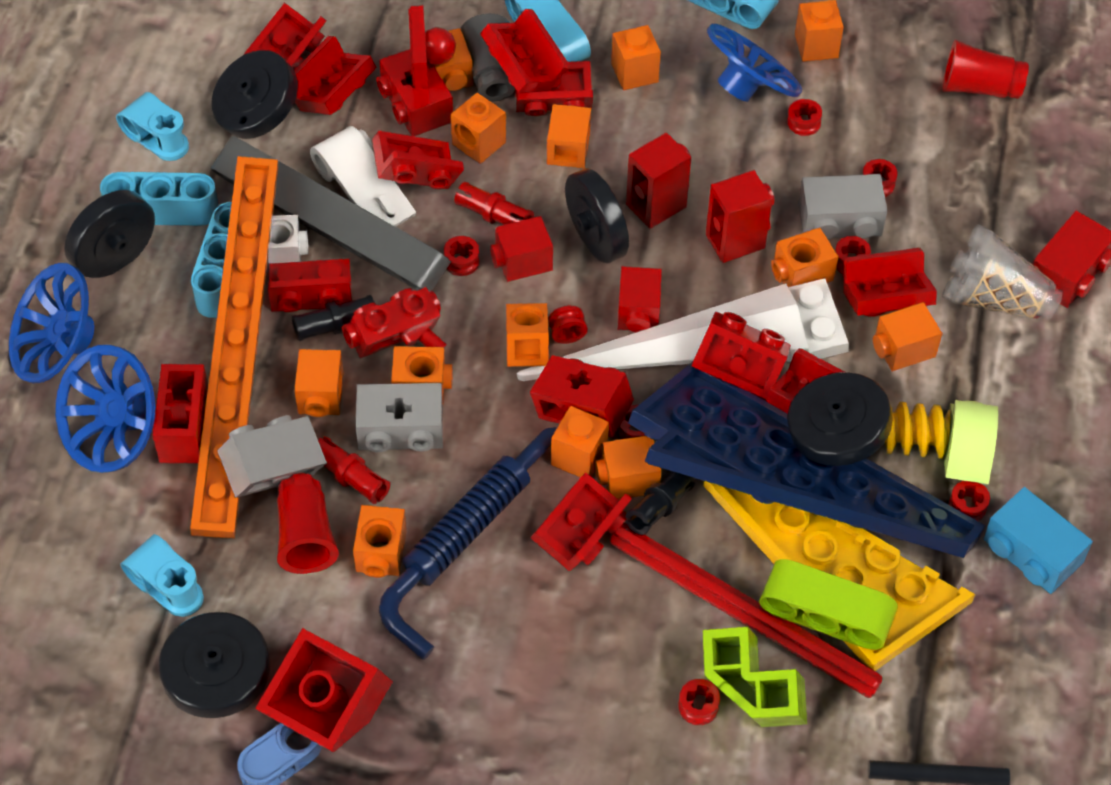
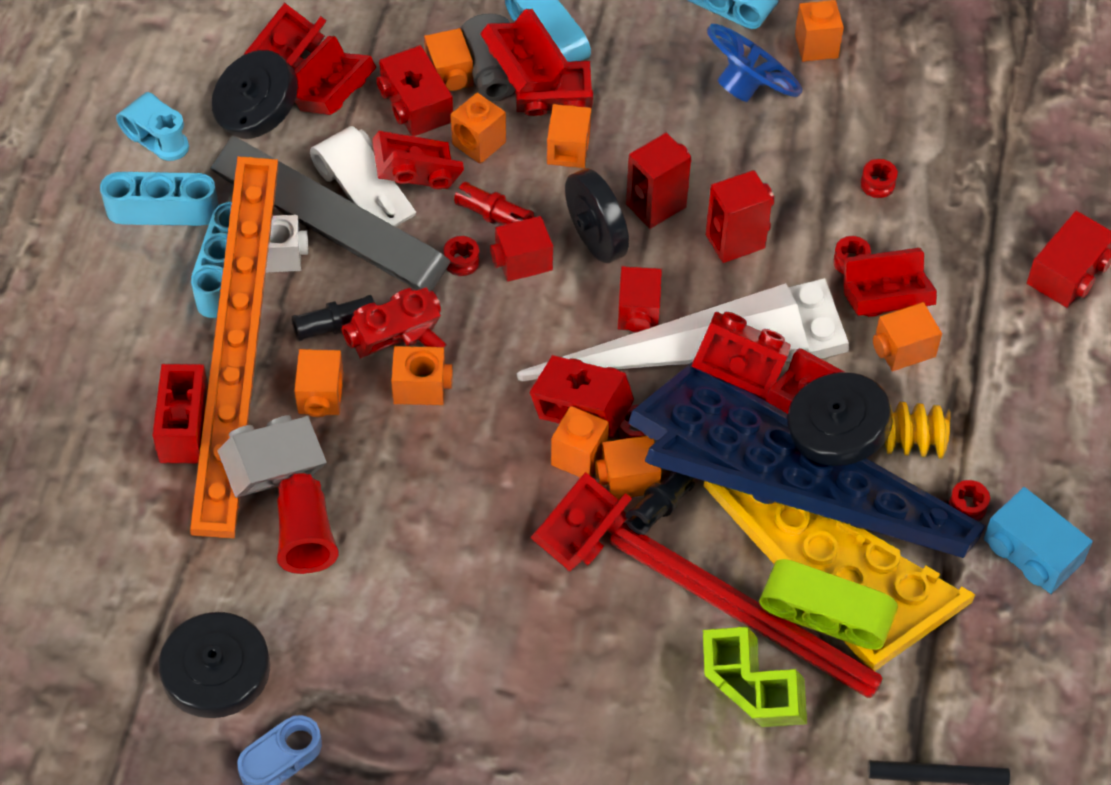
(63, 330): blue wheel -> none
(109, 233): black wheel -> none
(114, 408): blue wheel -> none
(164, 576): medium azure piece -> none
(309, 284): red bracket -> none
(323, 692): red slope -> none
(352, 471): red pin -> none
(380, 525): orange brick -> none
(399, 416): light grey brick -> none
(433, 46): red tile -> none
(455, 533): dark blue piece -> none
(527, 334): orange brick -> none
(567, 324): red bush -> none
(635, 57): orange brick -> none
(709, 710): red bush -> none
(804, 259): orange brick -> none
(805, 107): red bush -> none
(843, 205): light grey brick -> none
(971, 441): yellowish green brick -> none
(984, 72): red plant -> none
(1000, 279): clear cone -> none

